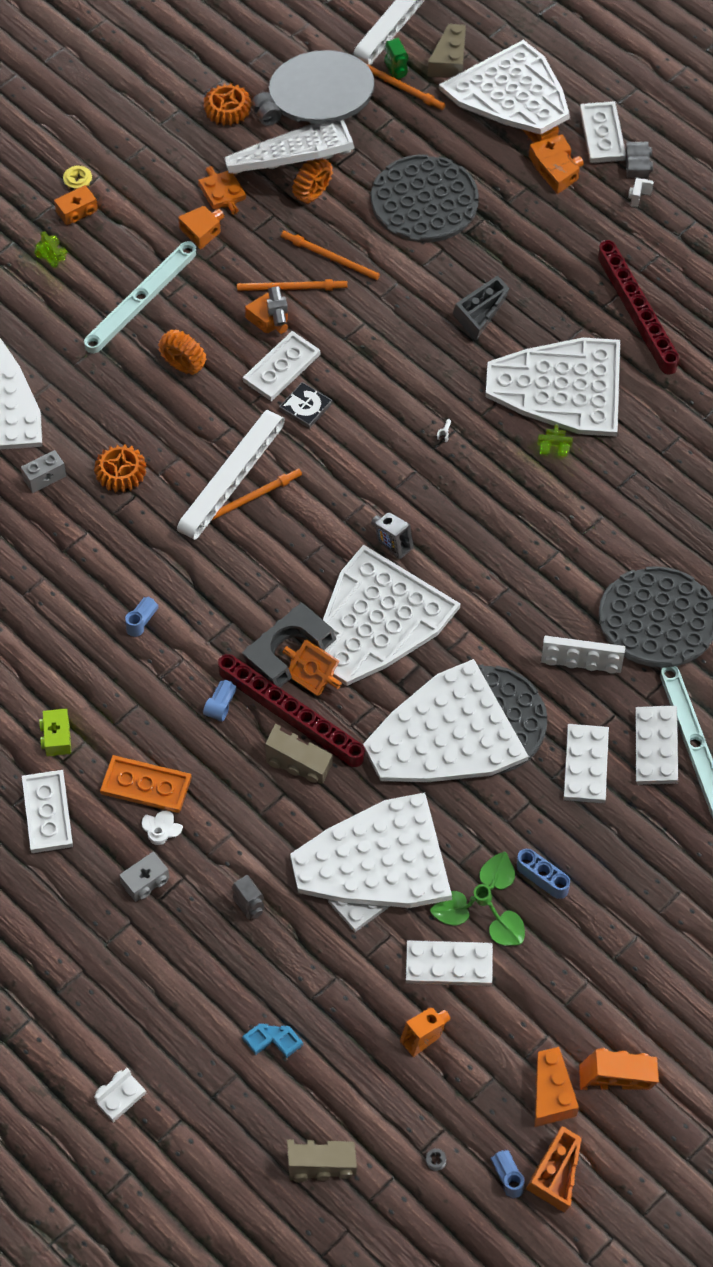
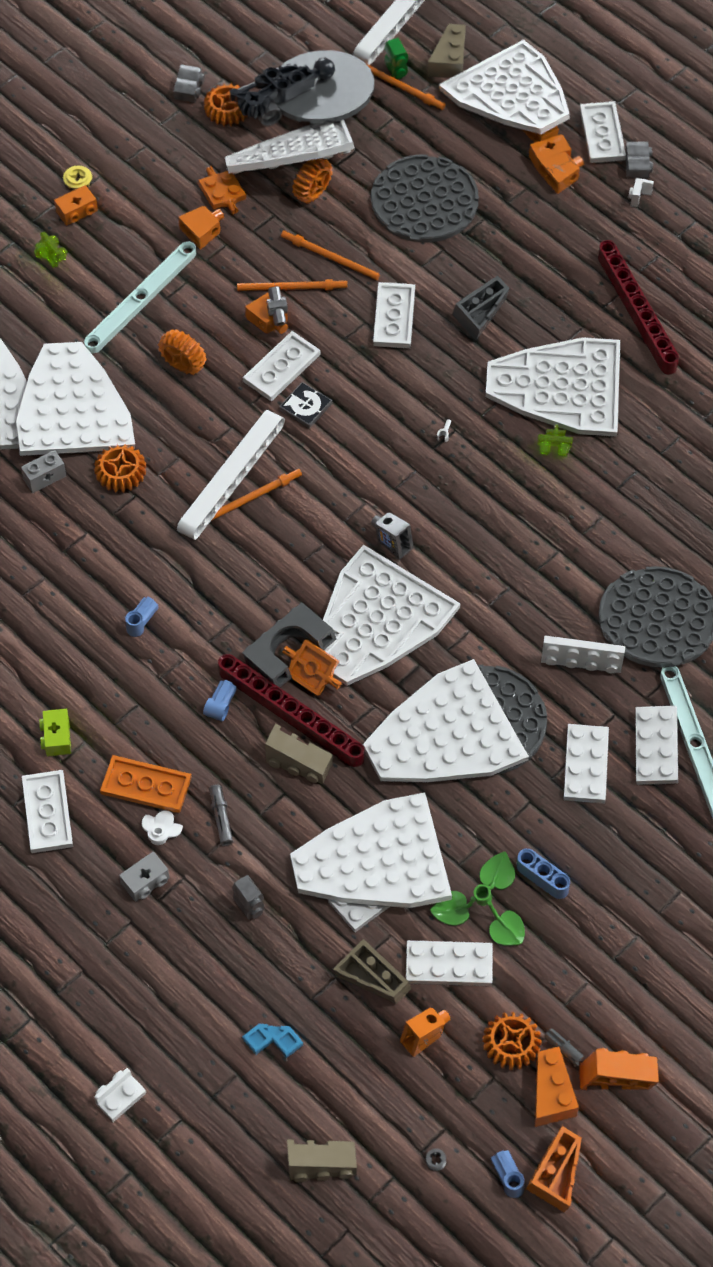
(71, 405): none -> white piece
(188, 83): none -> flat silver brick
(219, 807): none -> flat silver pin
(279, 84): none -> black arm
(373, 973): none -> dark tan wedge
(394, 315): none -> white plate
(524, 1030): none -> orange gear
(566, 1048): none -> dark grey axle

